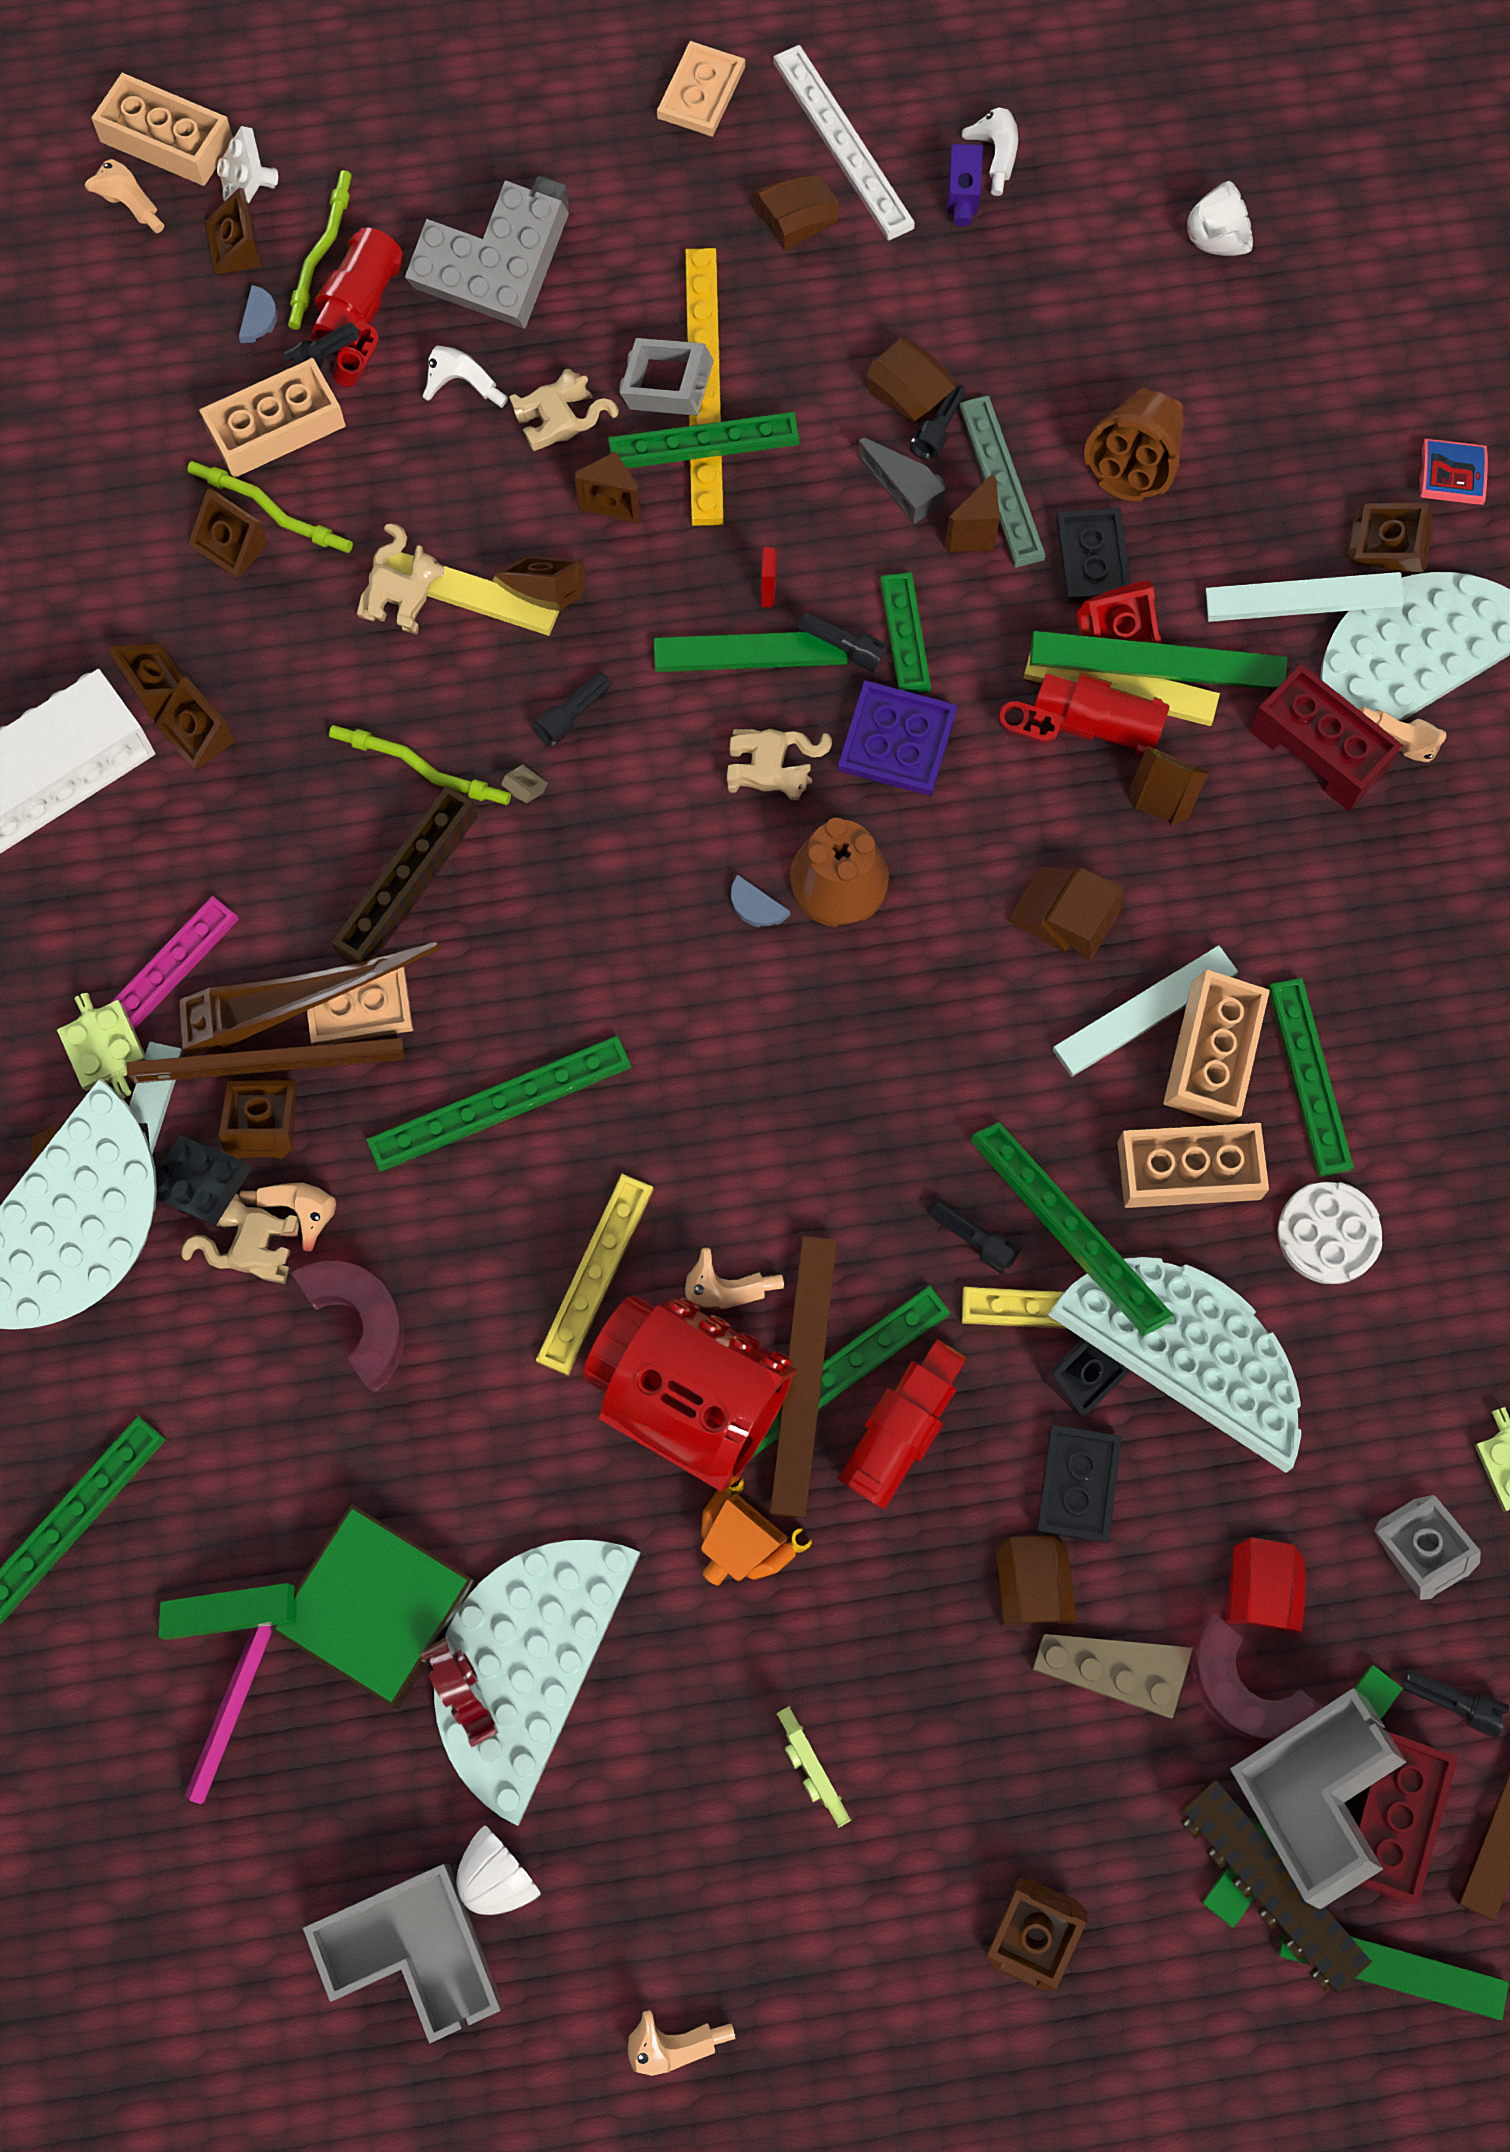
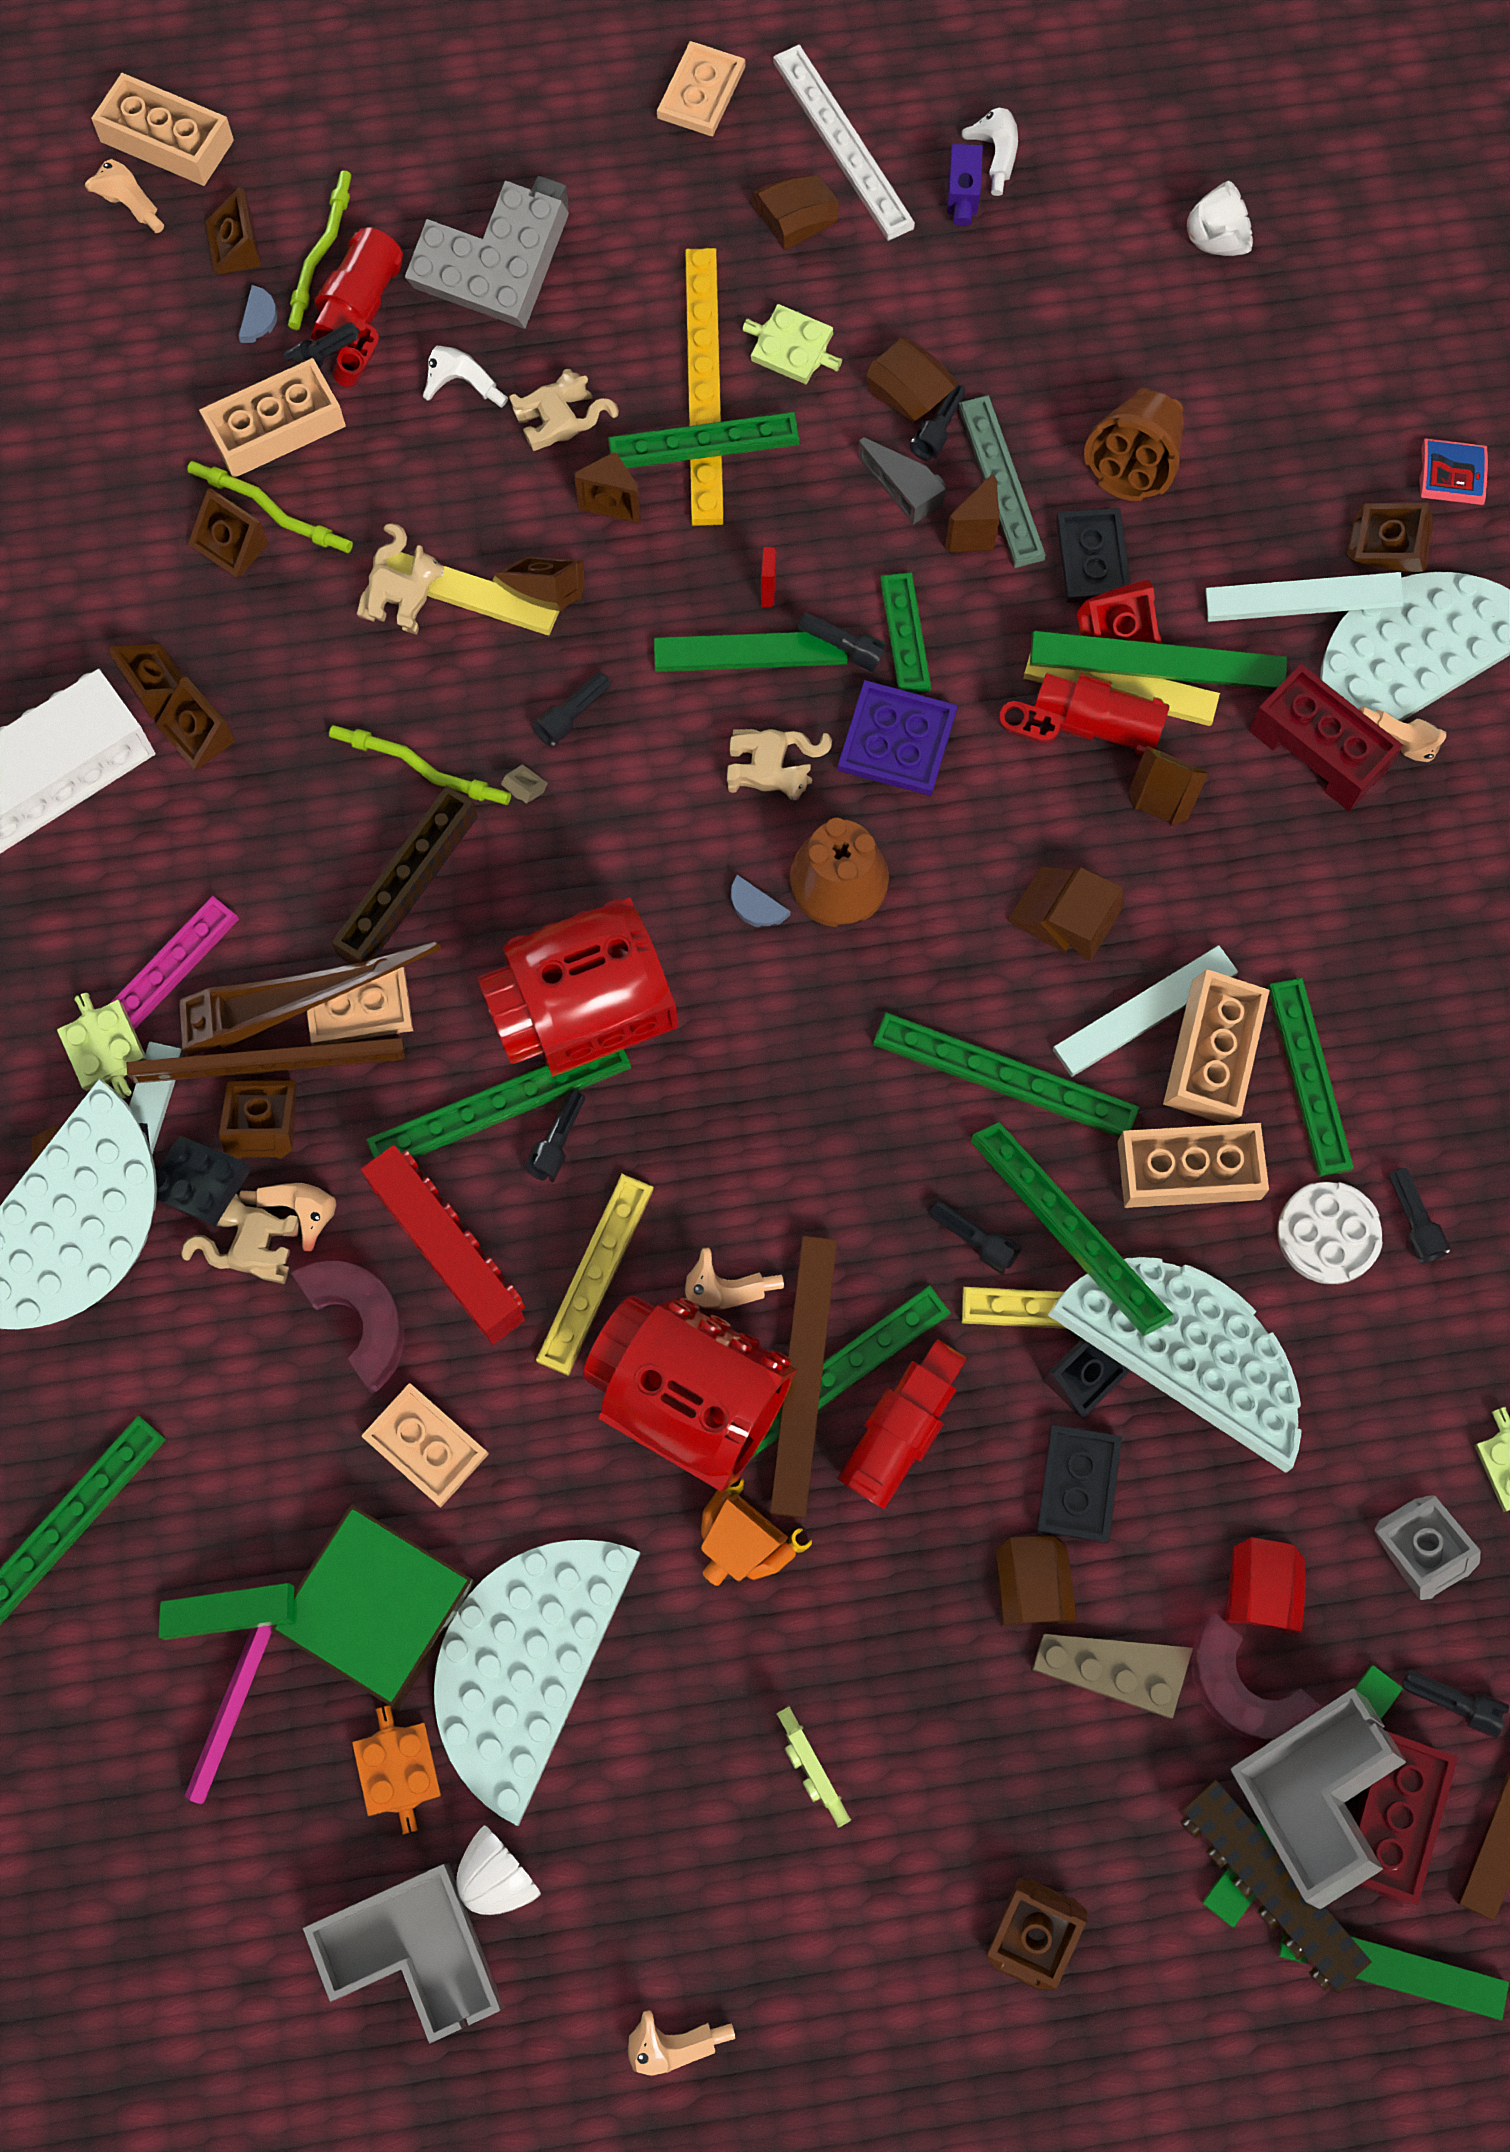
(242, 166): white plate -> none
(396, 1769): none -> orange plate
(425, 1445): none -> light nougat plate
(440, 1240): none -> red brick
(455, 1685): dark red piece -> none
(547, 1155): none -> black piece
(580, 989): none -> red piece
(694, 382): light grey window -> none
(792, 344): none -> yellowish green plate
(1005, 1075): none -> green tile
(1426, 1236): none -> black piece

